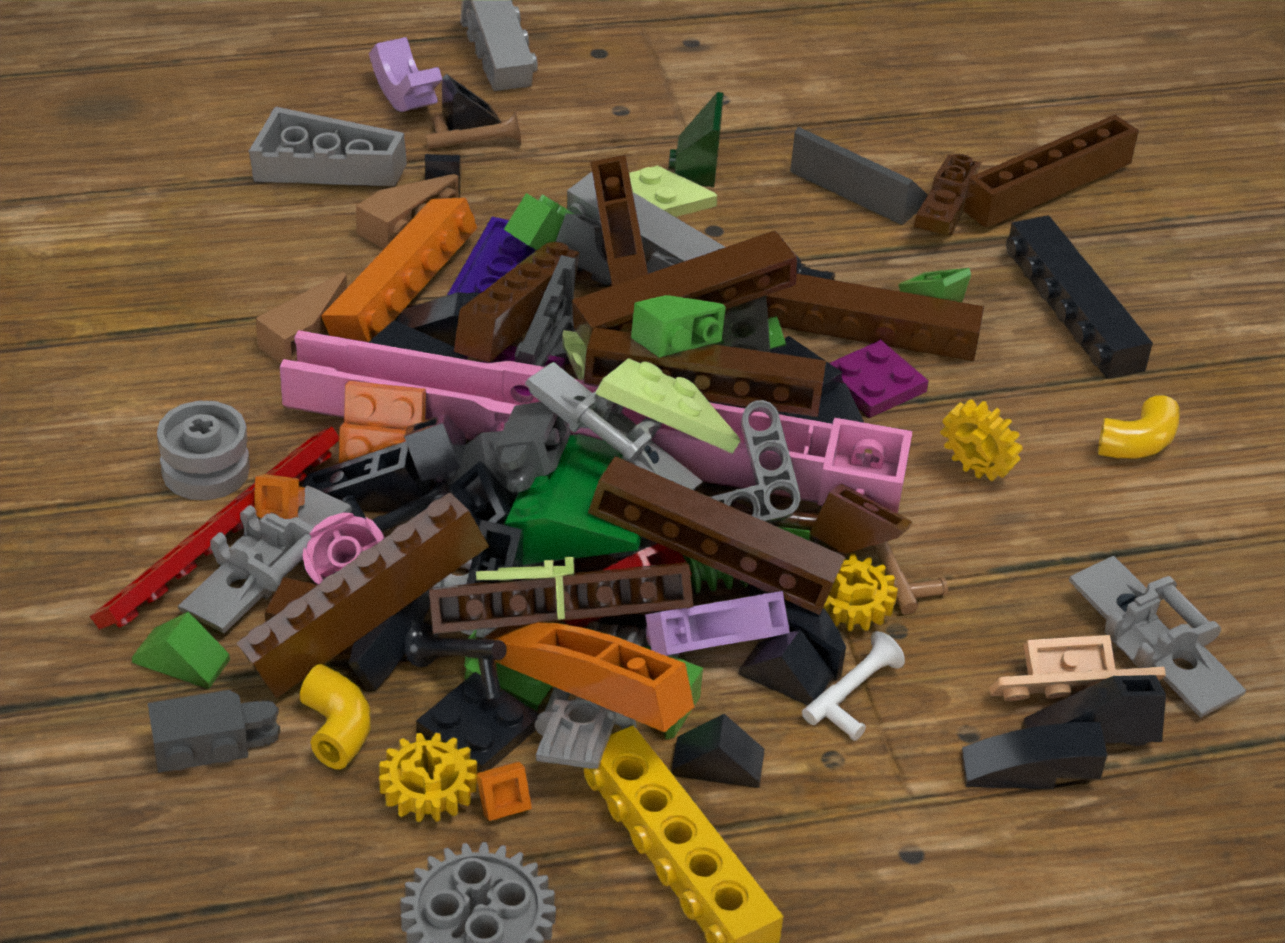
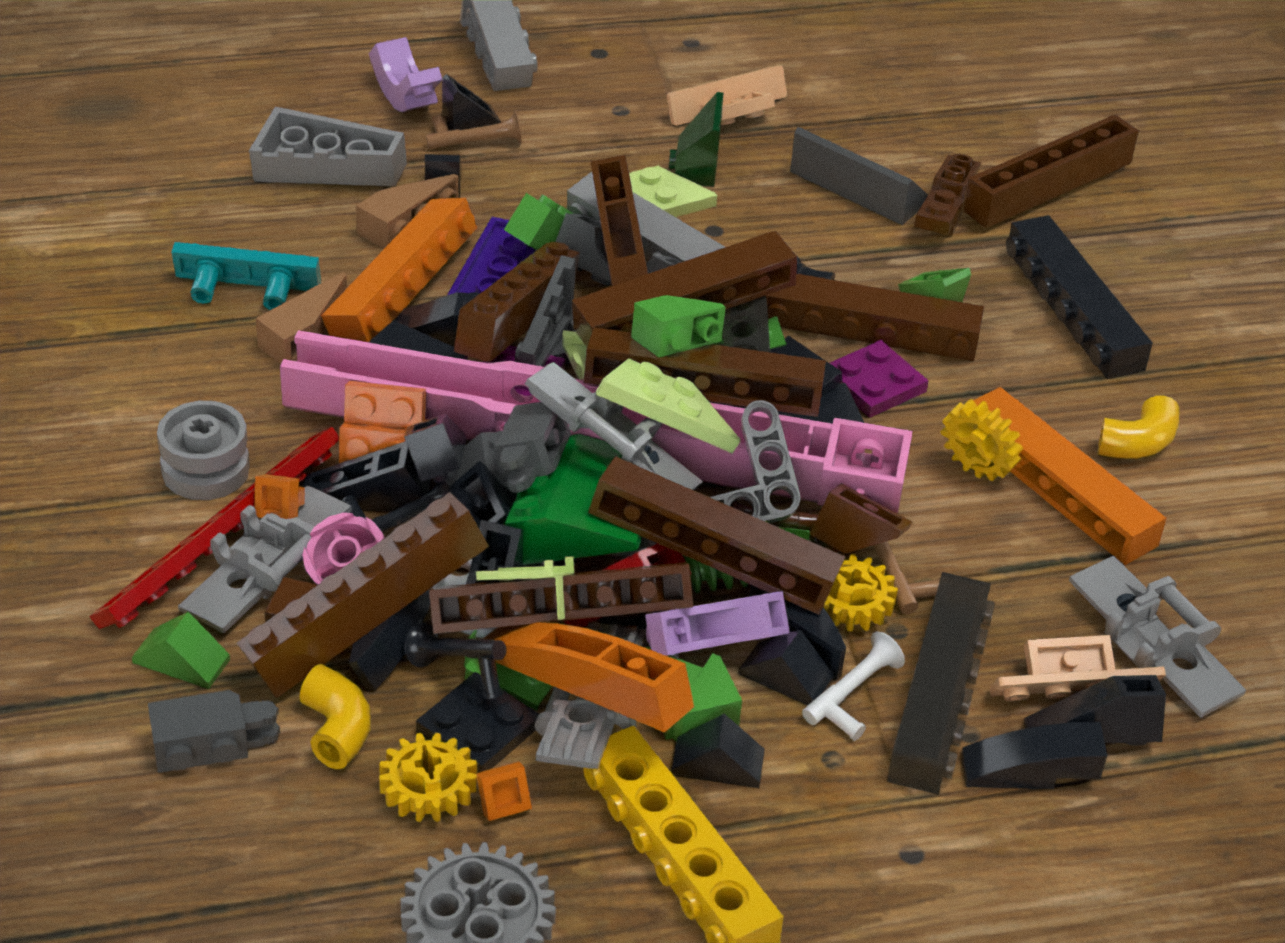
(243, 266): none -> teal plate
(712, 696): none -> bright green slope
(743, 95): none -> light nougat bracket
(939, 684): none -> clear smoke brick
(1078, 484): none -> orange brick

